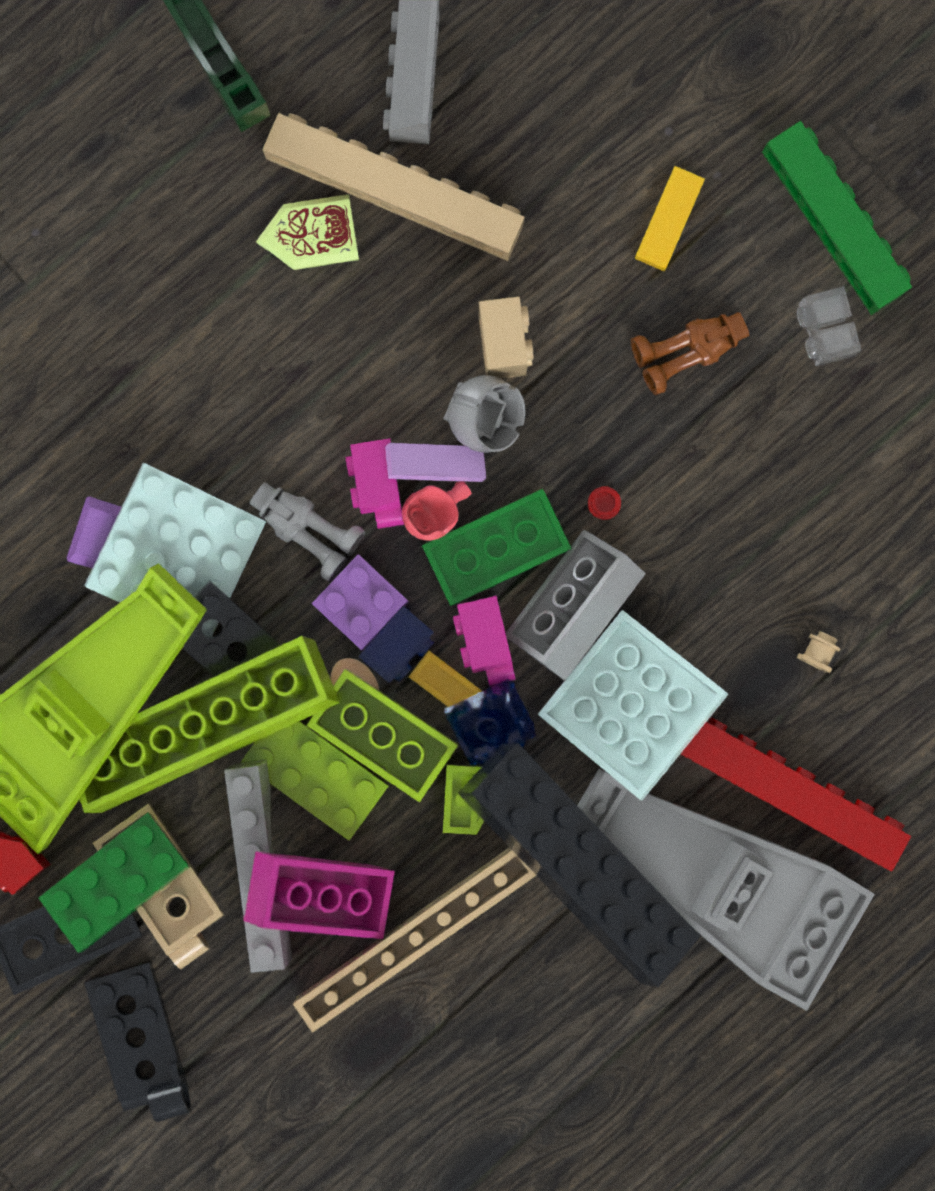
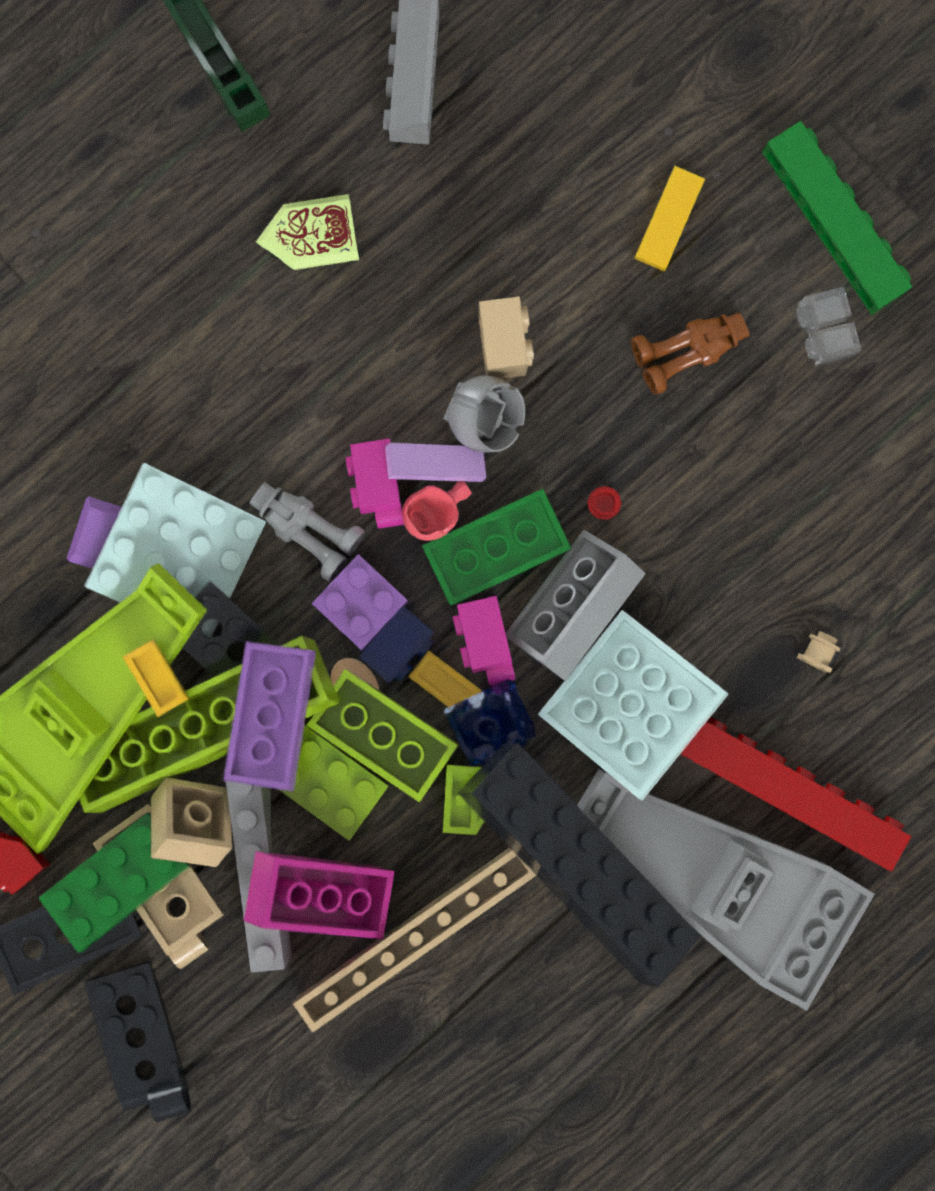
(156, 677): none -> yellow tile
(190, 823): none -> tan brick
(269, 716): none -> medium lavender tile
(393, 186): tan brick -> none

